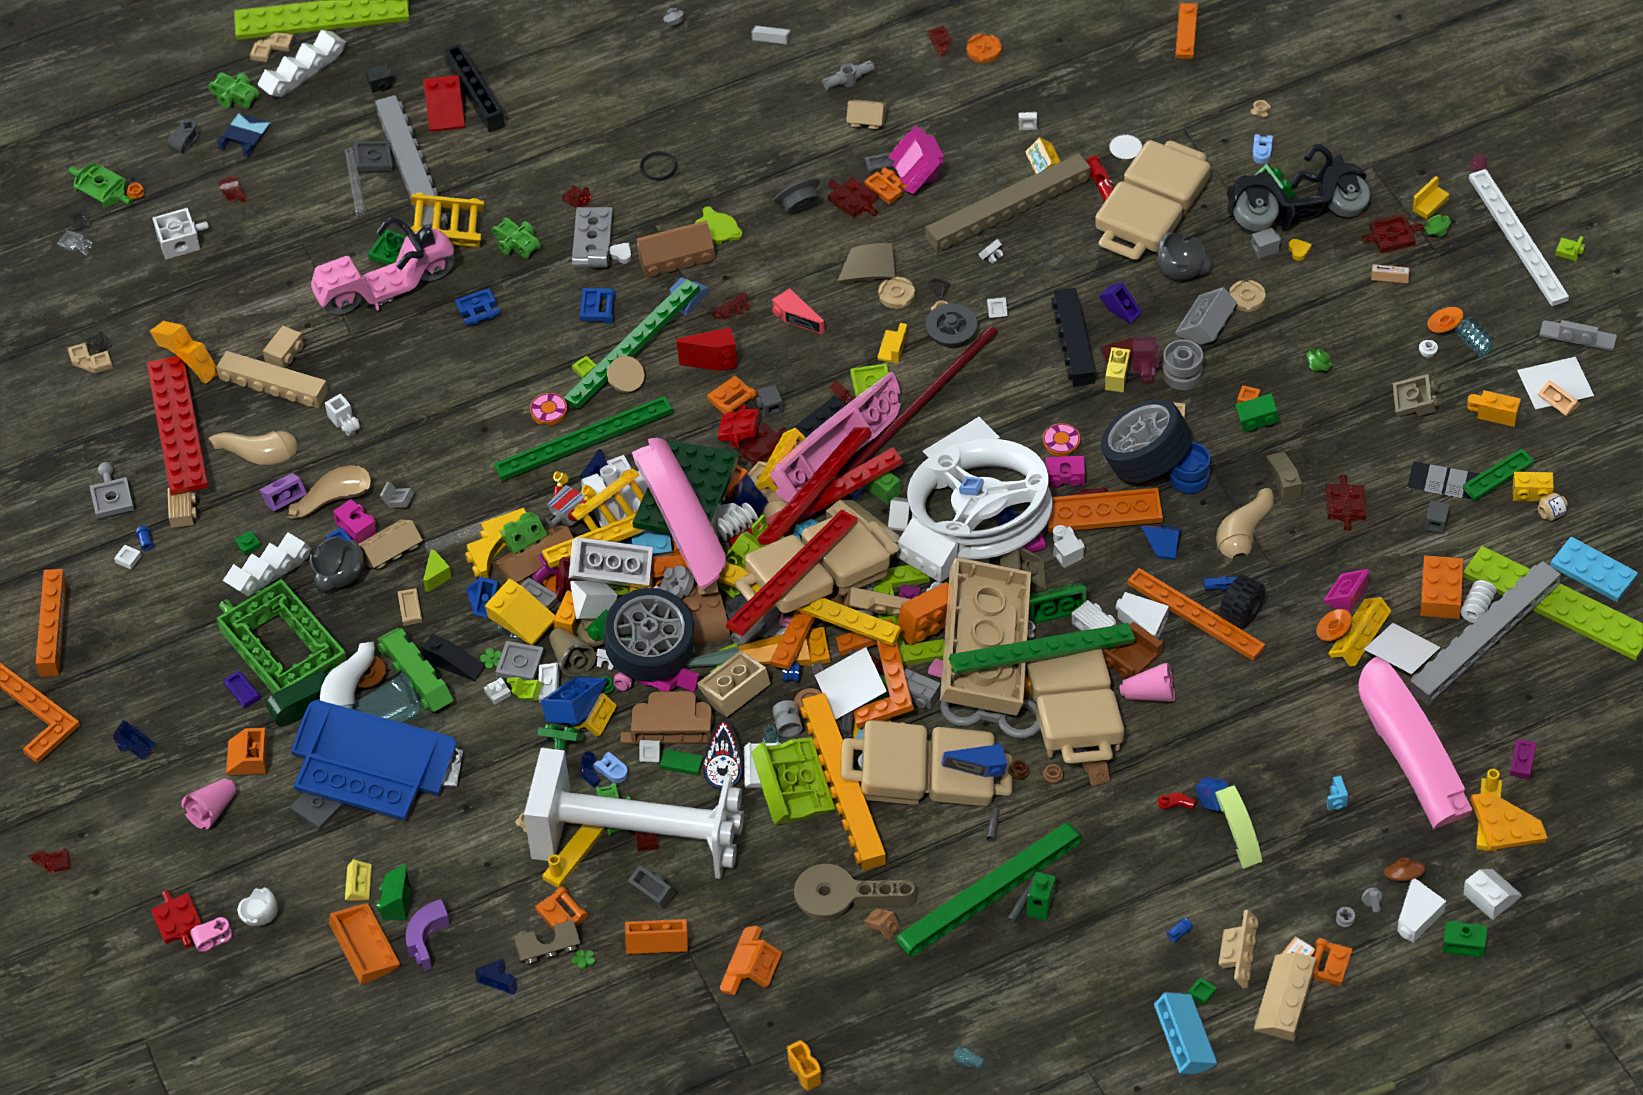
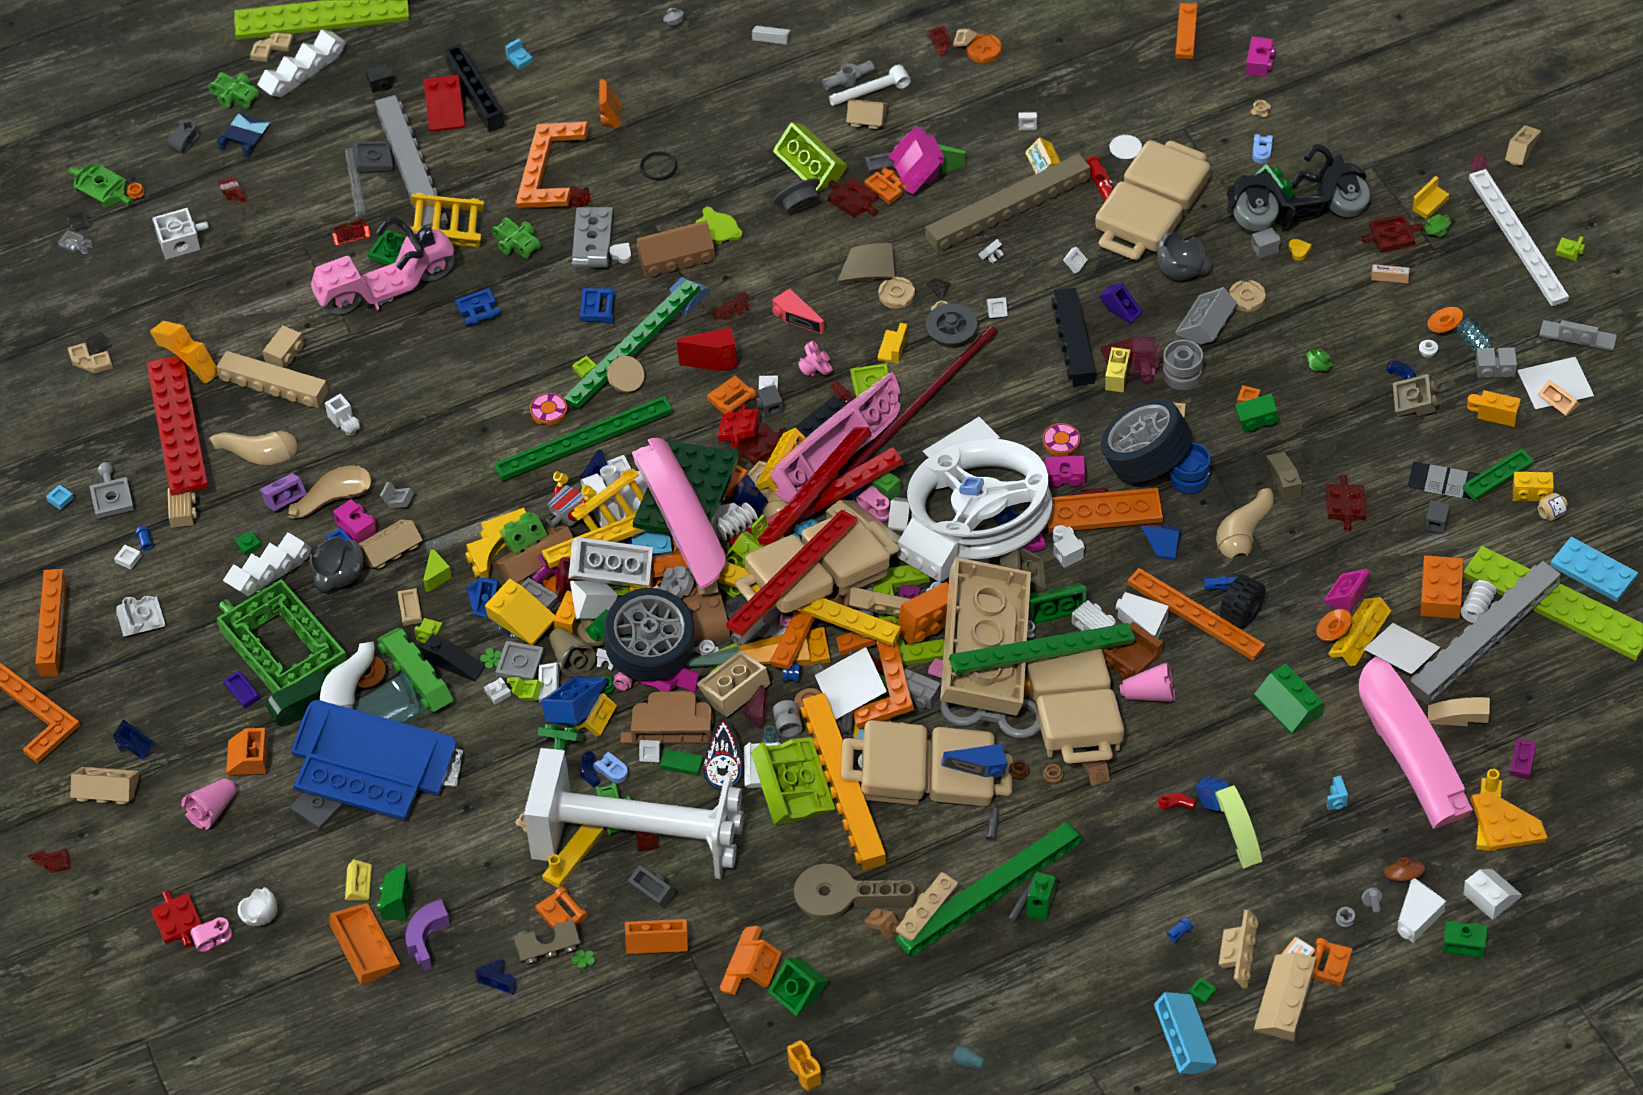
(59, 497): none -> medium azure plate
(104, 784): none -> tan slope
(139, 615): none -> white slope
(350, 232): none -> clear red slope
(426, 629): none -> lime bracket
(518, 55): none -> medium azure bracket
(530, 193): none -> orange plate
(609, 106): none -> orange slope
(706, 645): none -> white plate
(755, 708): none -> clear pink slope
(766, 381): none -> white plate
(797, 985): none -> green slope
(809, 156): none -> lime slope
(814, 361): none -> bright pink plate
(874, 503): none -> bright pink piece
(896, 76): none -> white piece
(926, 906): none -> tan bracket
(953, 158): none -> bright green slope
(963, 37): none -> tan slope
(1075, 260): none -> white plate
(1259, 56): none -> dark pink brick
(1289, 699): none -> green slope
(1400, 368): none -> clear blue arm
(1459, 711): none -> tan slope
(1492, 366): none -> light grey piece
(1522, 145): none -> tan slope

